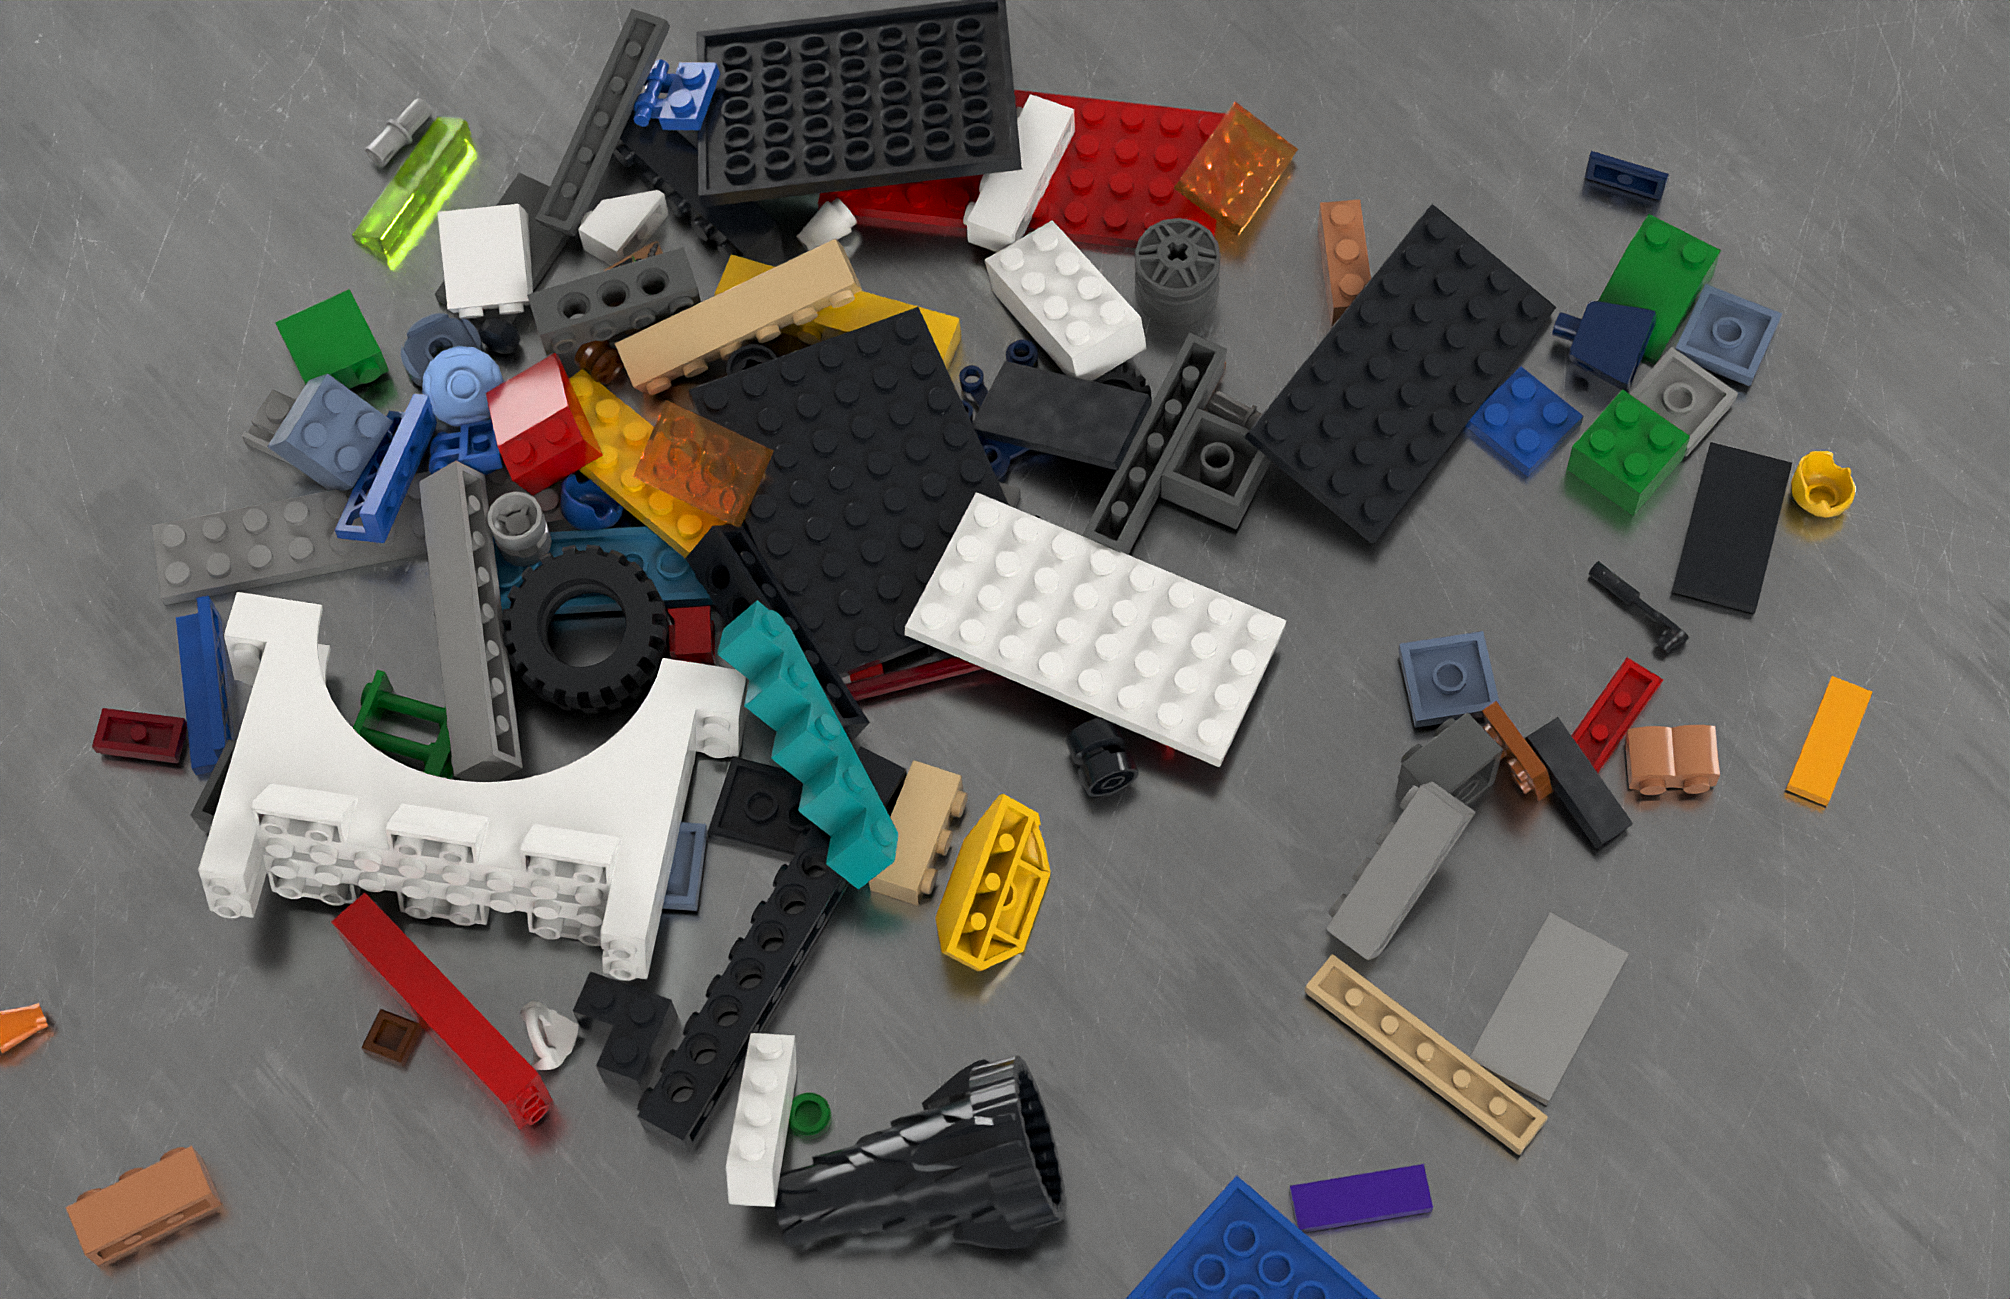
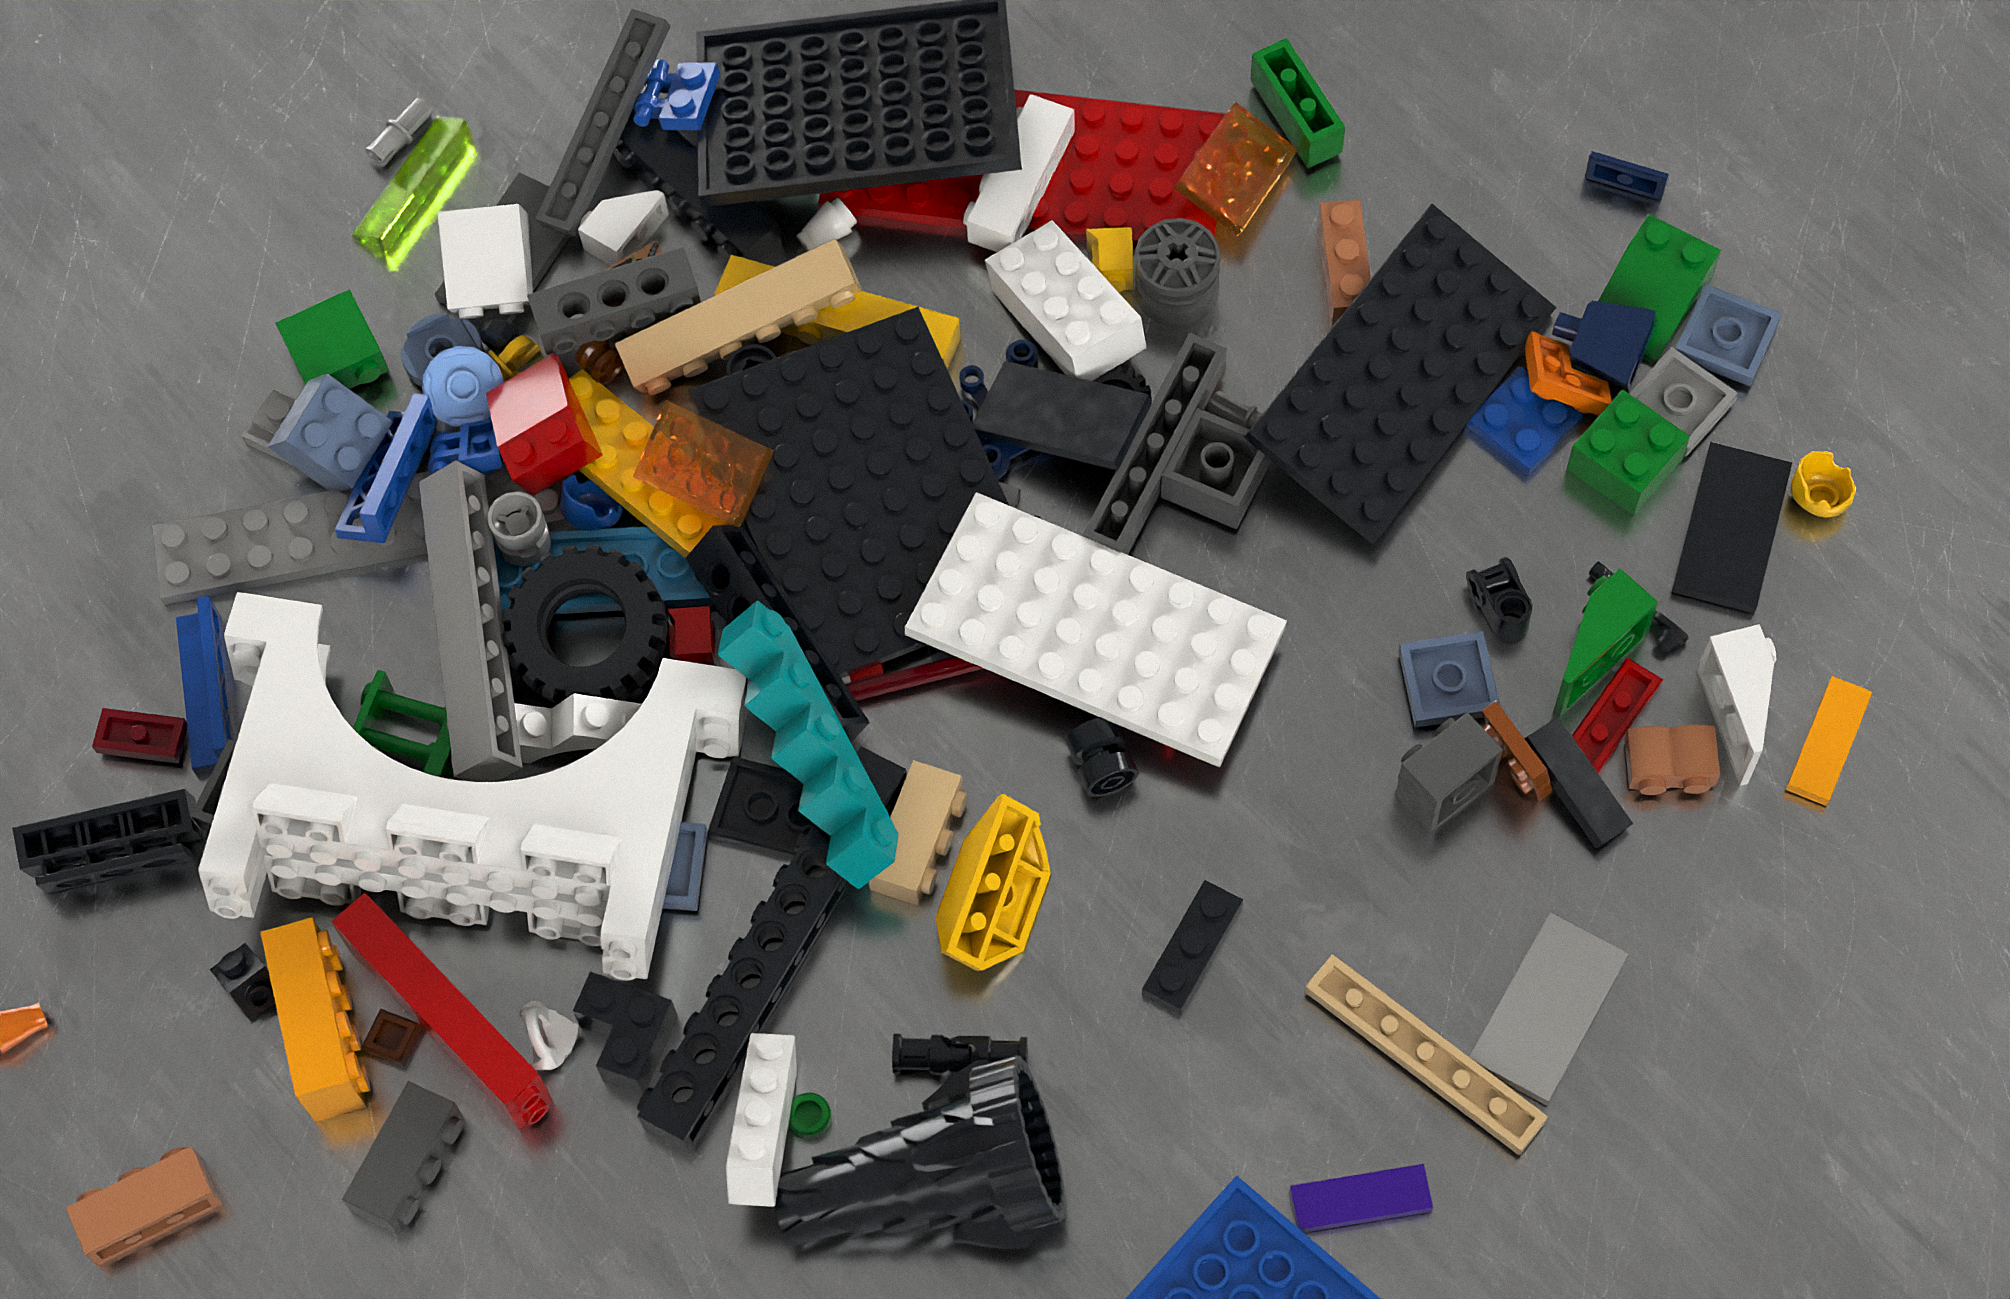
(104, 833): none -> black brick
(245, 981): none -> black bracket
(315, 1019): none -> light orange brick
(403, 1157): none -> dark grey brick
(515, 356): none -> yellow piece
(571, 725): none -> white arch
(951, 1054): none -> black piece
(1113, 255): none -> yellow window
(1192, 947): none -> black plate
(1297, 103): none -> green brick
(1399, 870): light grey brick -> none
(1501, 592): none -> black piece
(1555, 379): none -> orange plate
(1611, 627): none -> green slope
(1737, 684): none -> white slope

